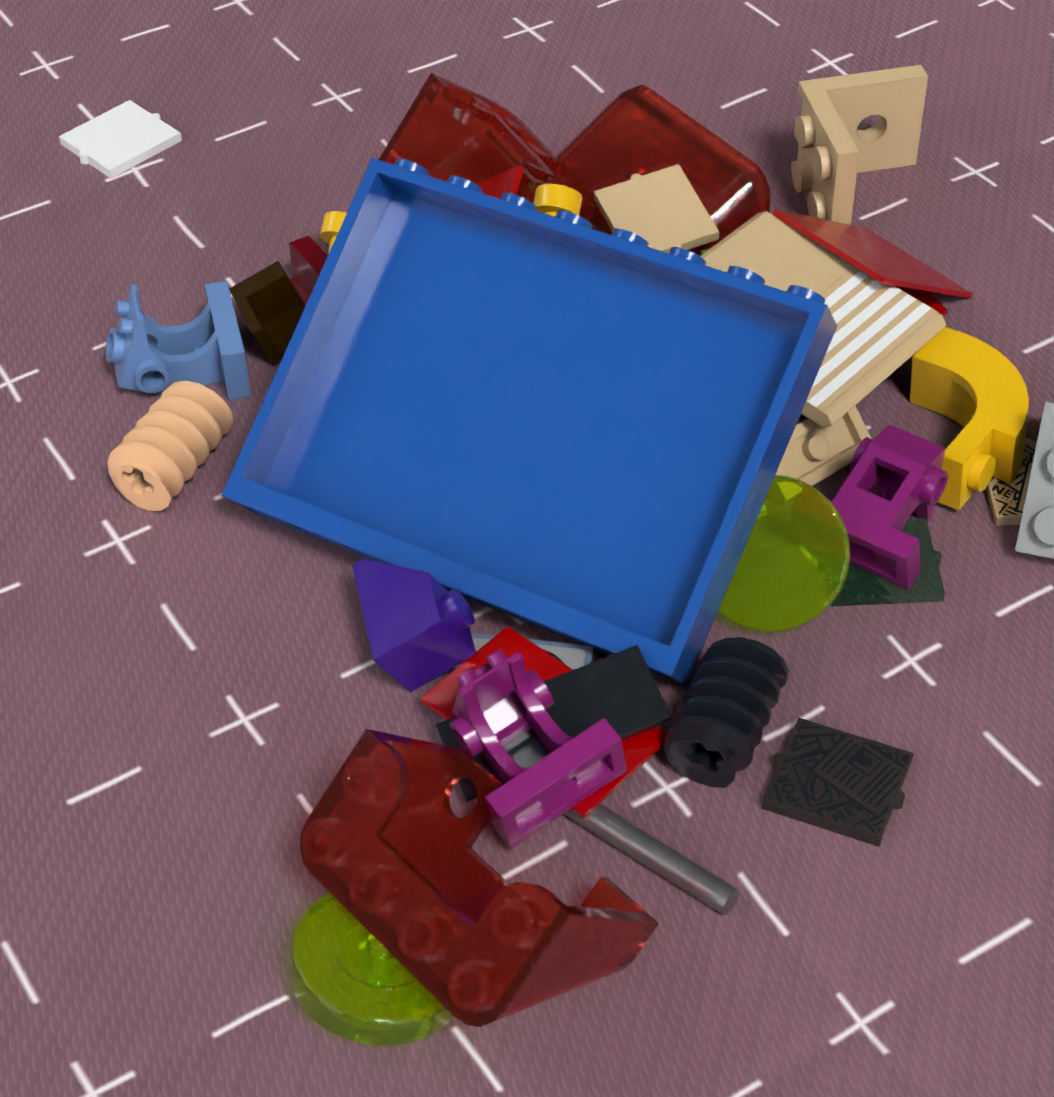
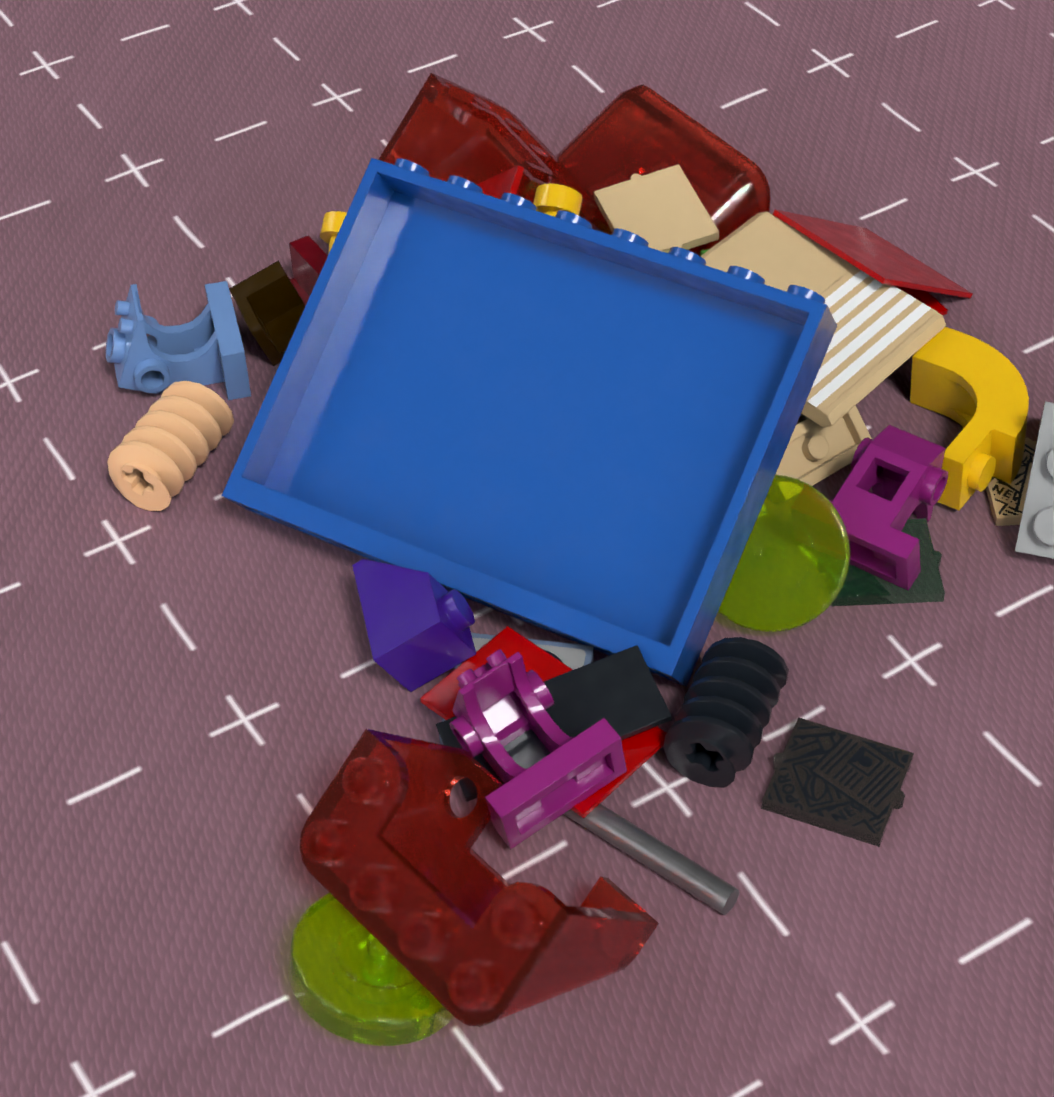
(120, 139): white piece -> none
(835, 150): tan bracket -> none

